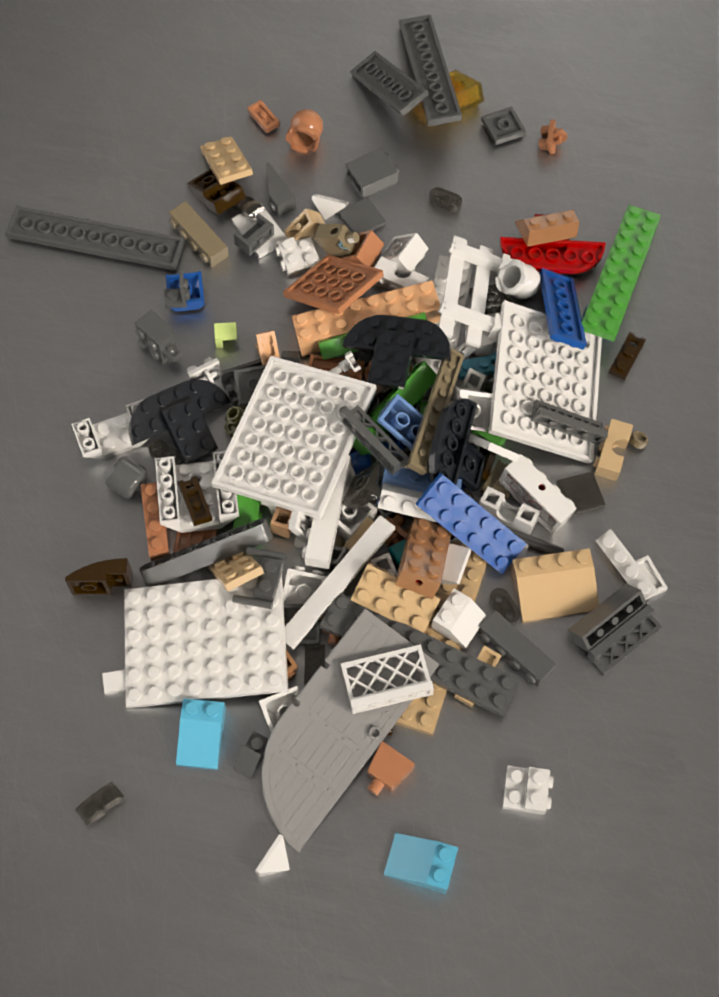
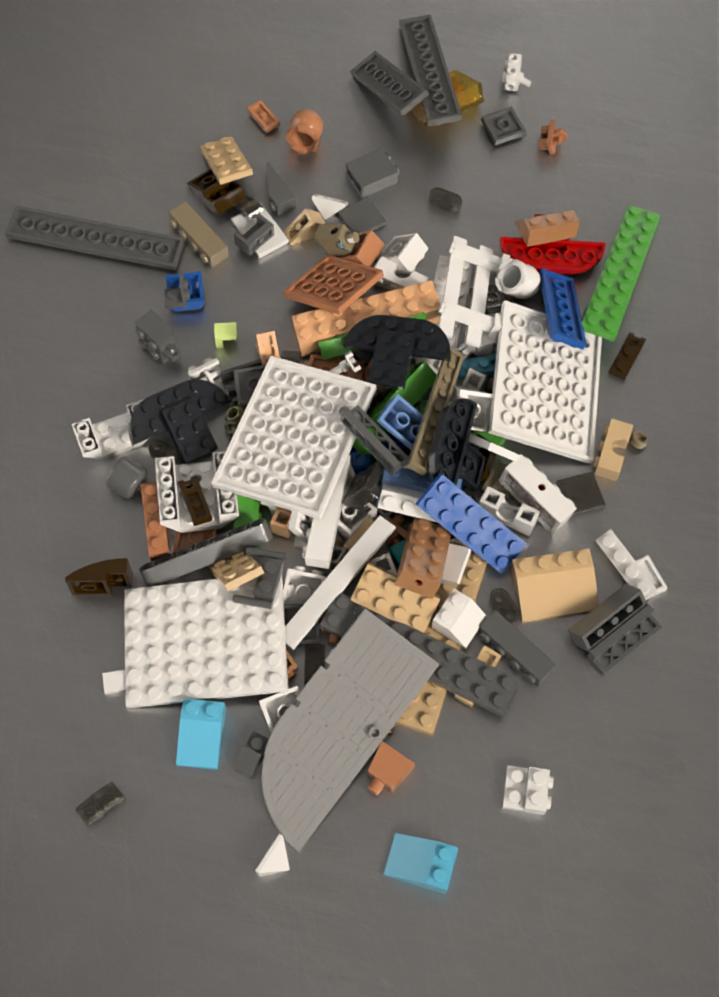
(296, 255): white plate -> none
(387, 696): white fence -> none
(513, 76): none -> white brick
(538, 544): dark grey axle -> none
(568, 422): dark grey fence -> none

